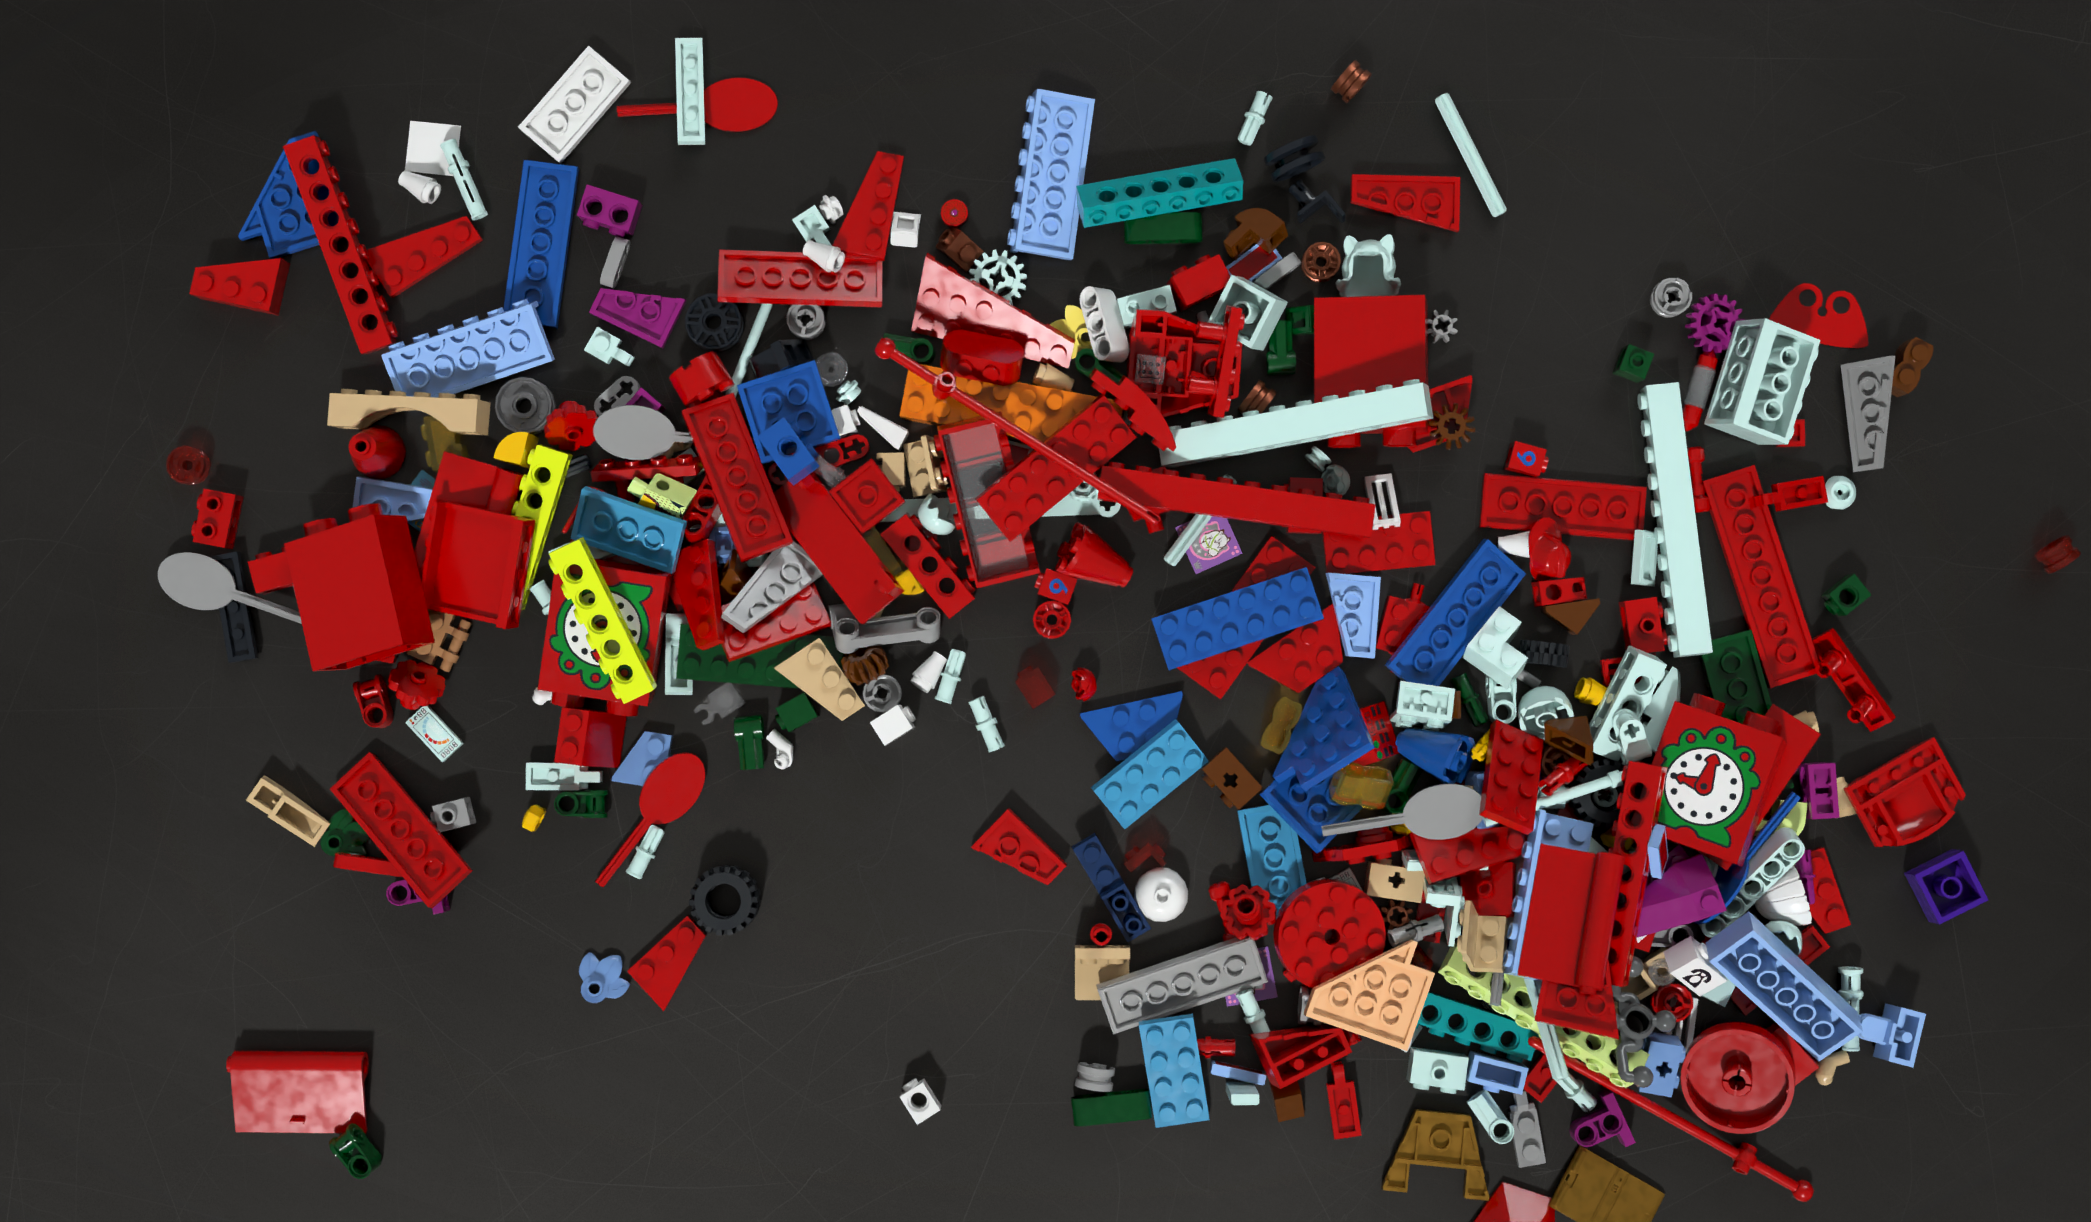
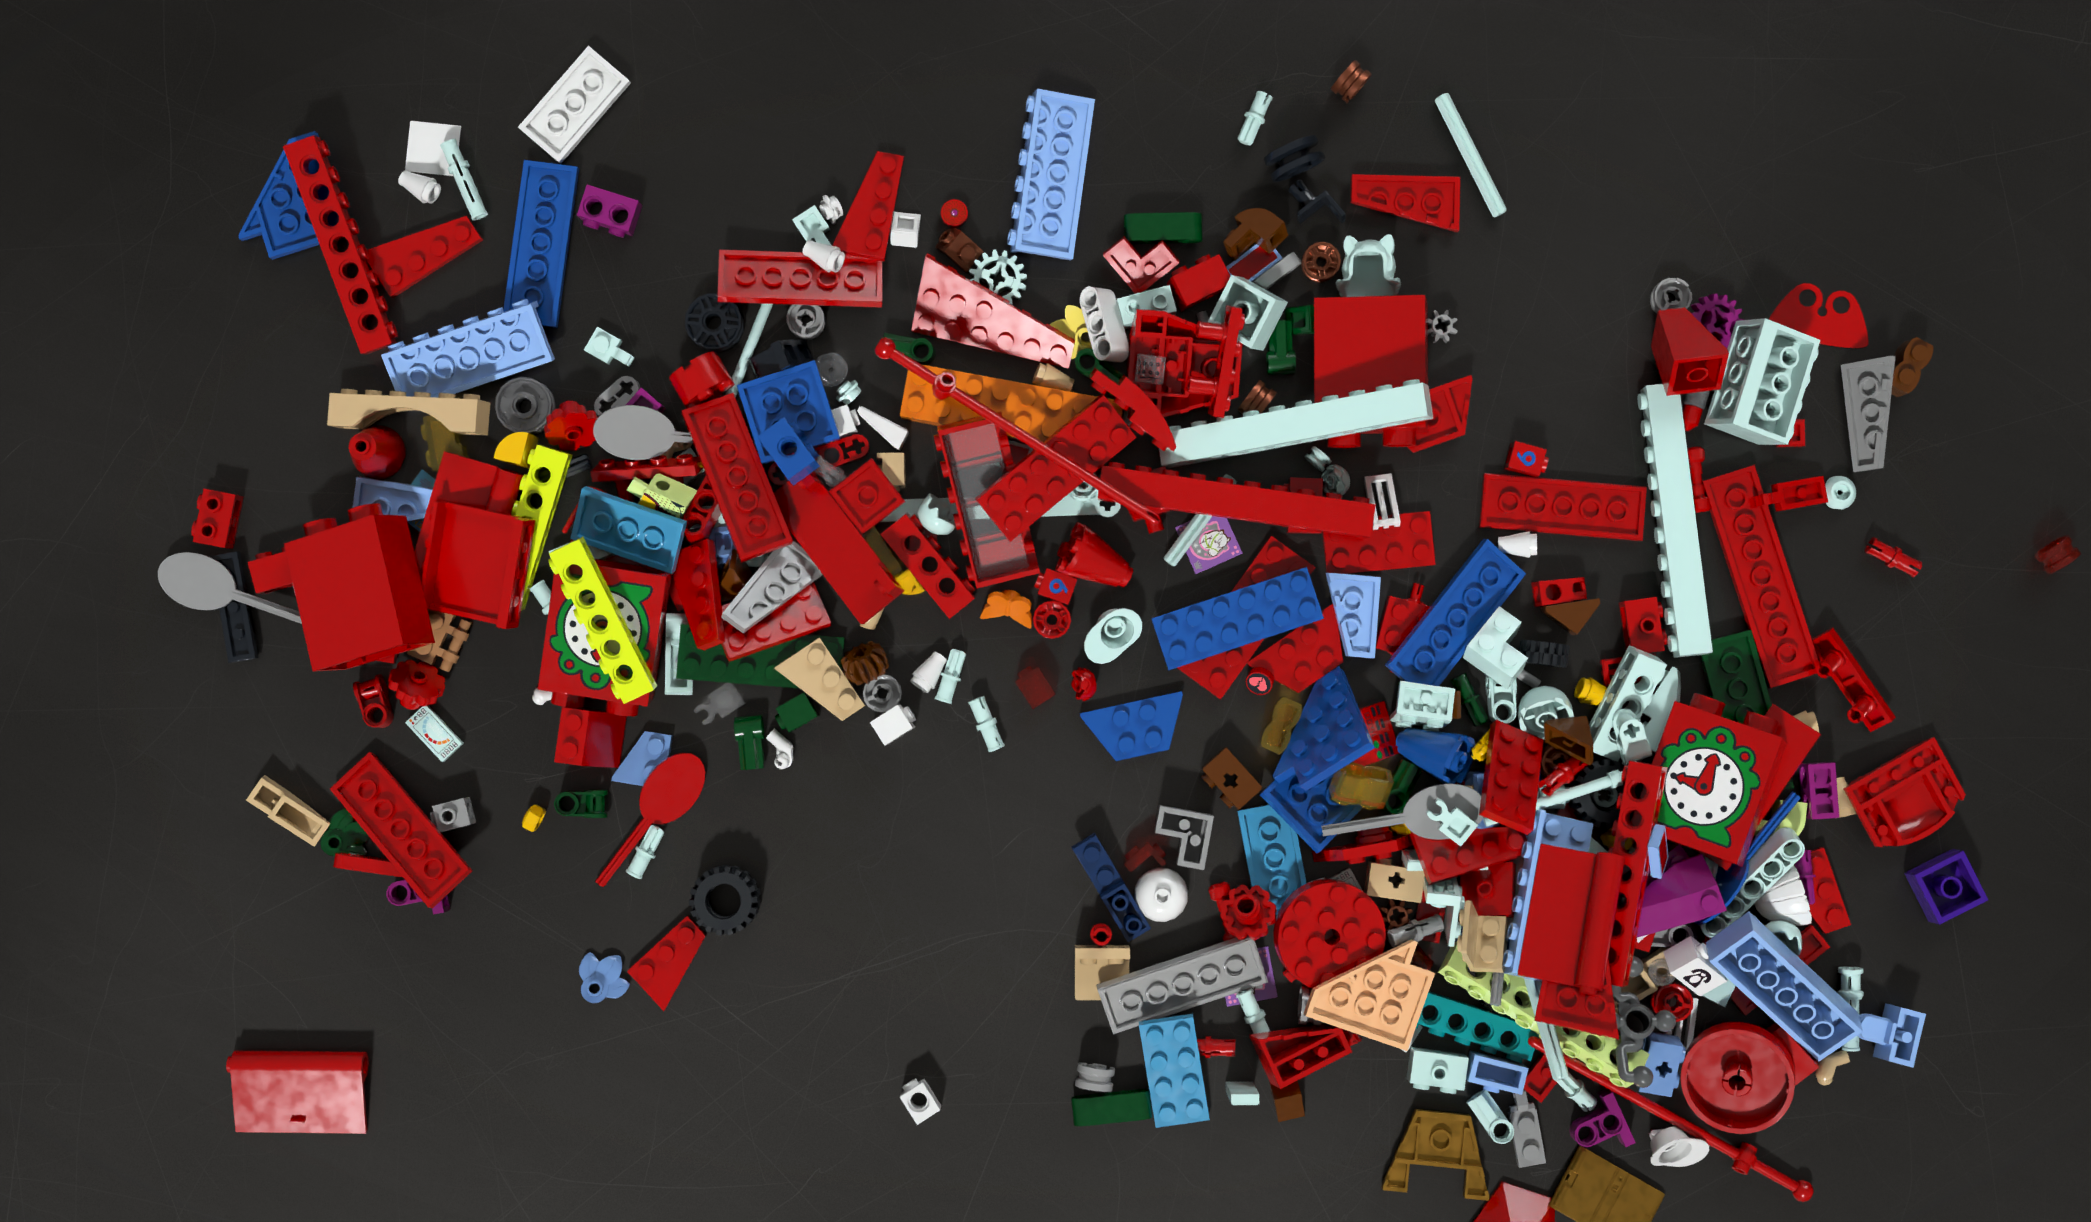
(177, 467): clear red wheel -> none
(244, 284): red wedge -> none
(357, 1149): dark green piece -> none
(559, 776): light aqua hinge -> none
(615, 262): light grey beam -> none
(639, 314): magenta wing -> none
(690, 91): light aqua plate -> none
(728, 105): red piece -> none
(852, 635): light grey piece -> none
(925, 467): tan bracket -> none
(981, 357): red brick -> none
(1008, 604): none -> orange animal
(1019, 846): red wing -> none
(1112, 635): none -> light aqua piece
(1140, 271): none -> plate
(1150, 774): dark azure plate -> none
(1159, 192): teal brick -> none
(1192, 829): none -> light grey brick
(1237, 1072): light blue tile -> none
(1260, 681): none -> tile
(1342, 1104): red plate -> none
(1454, 823): none -> light aqua plate
(1460, 421): reddish brown gear -> none
(1546, 550): red piece -> none
(1633, 363): dark green brick -> none
(1644, 558): light aqua tile -> none
(1675, 1148): none -> white piece
(1687, 353): none -> red slope
(1857, 594): dark green brick -> none
(1893, 557): none -> red pin

